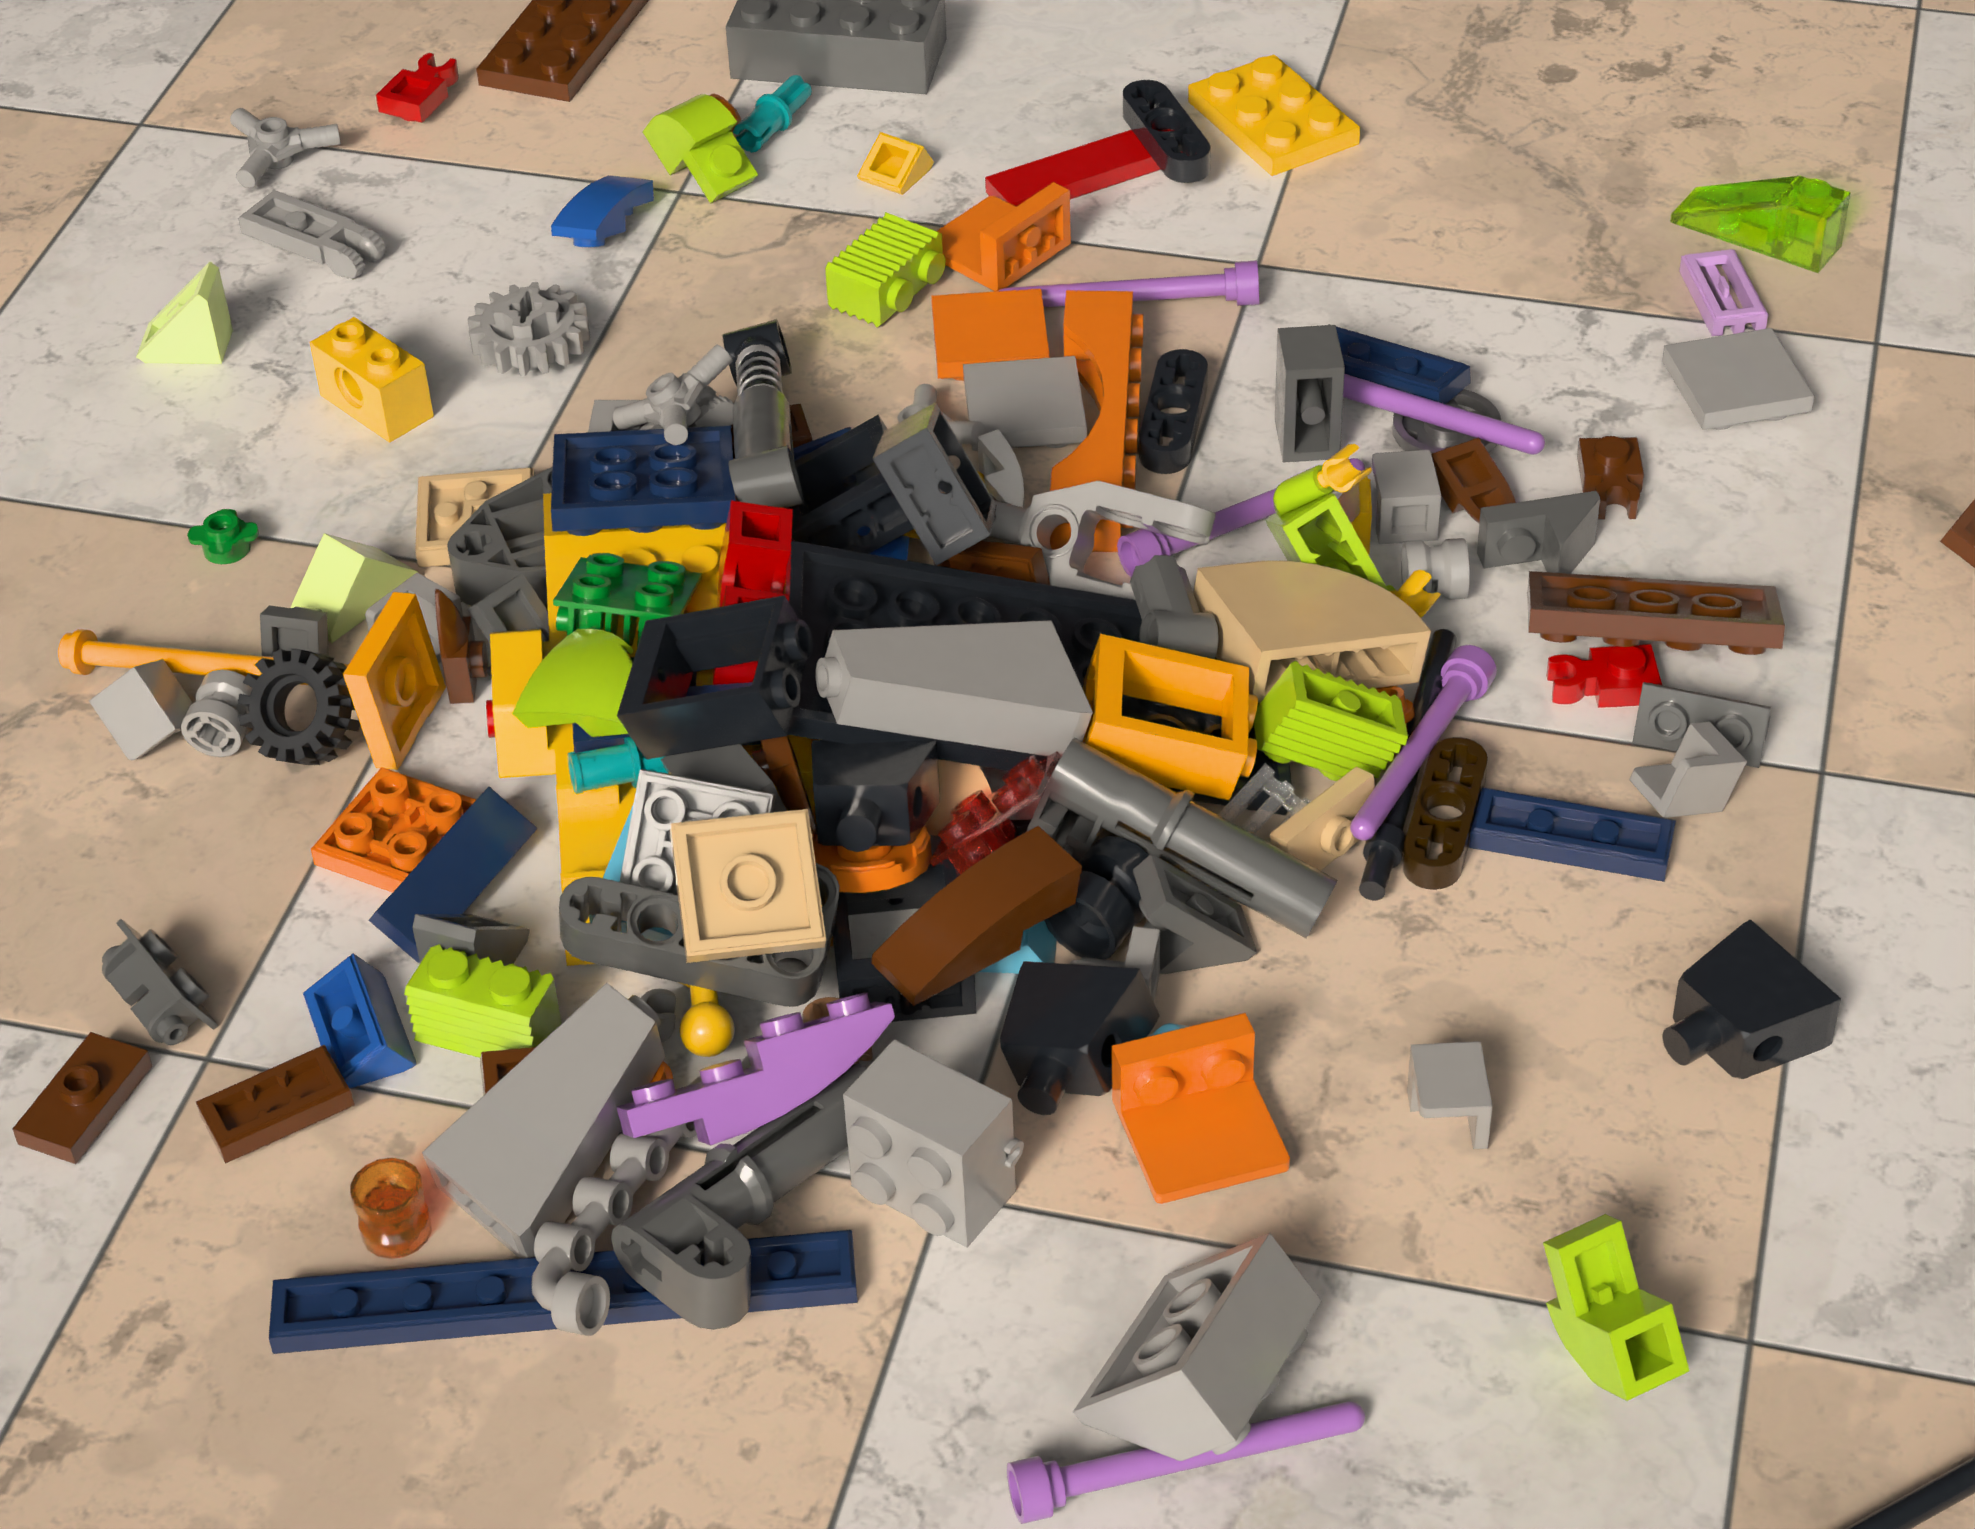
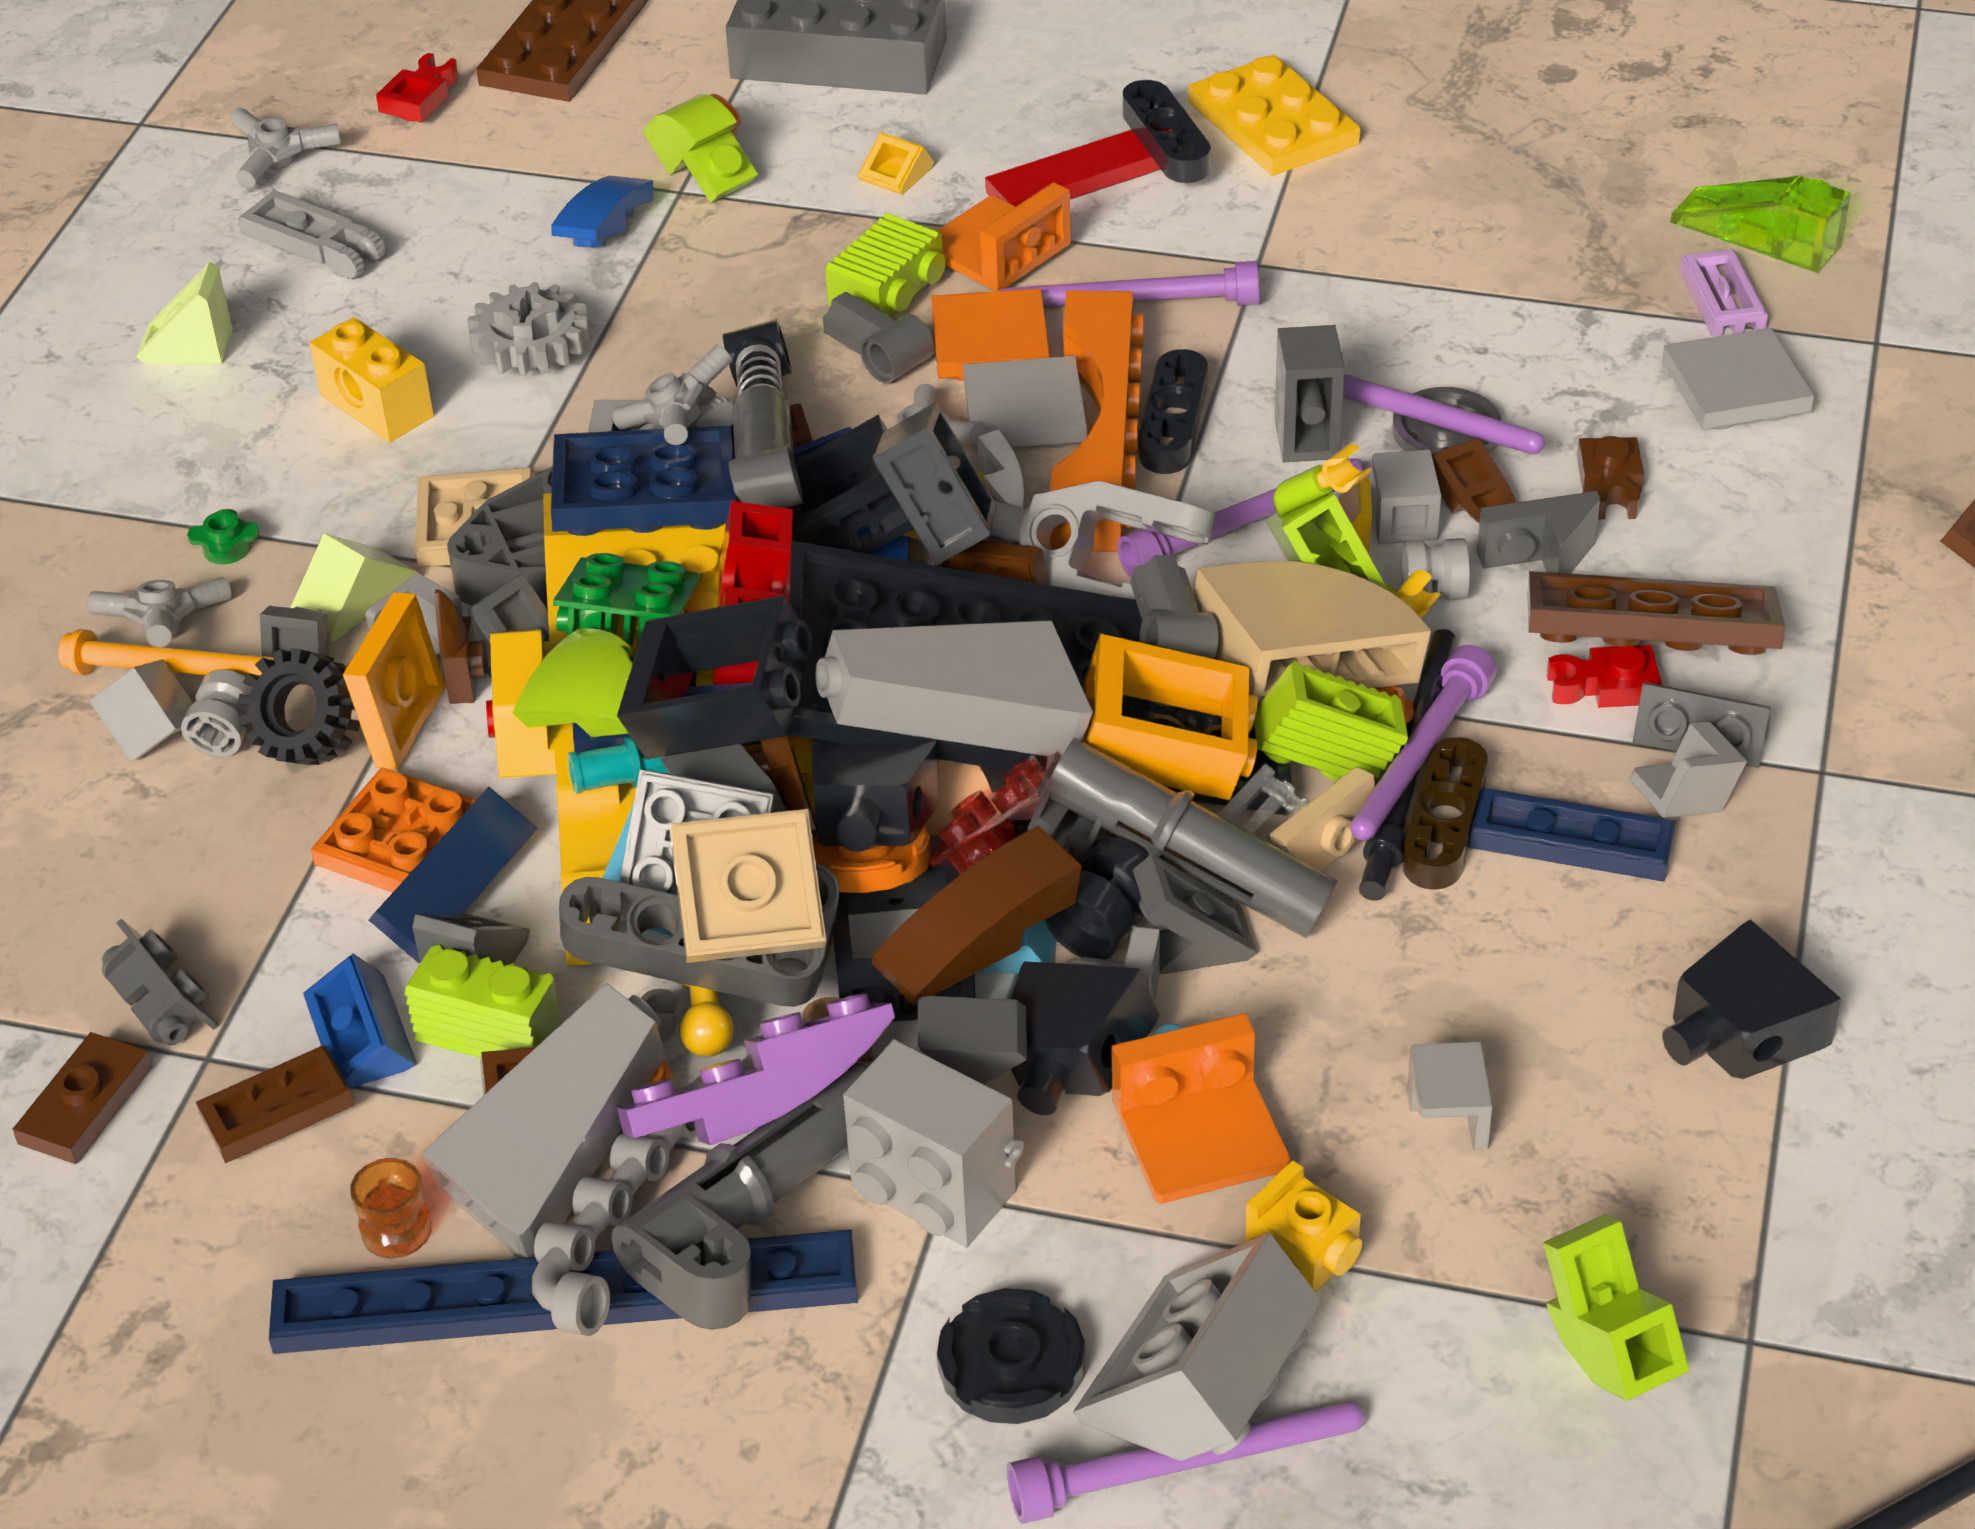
(159, 605): none -> light grey piece
(772, 113): teal axle -> none
(885, 344): none -> dark grey piece
(973, 1034): none -> dark grey slope
(1021, 1374): none -> black tile
(1307, 1224): none -> yellow brick
(1402, 367): dark blue tile -> none

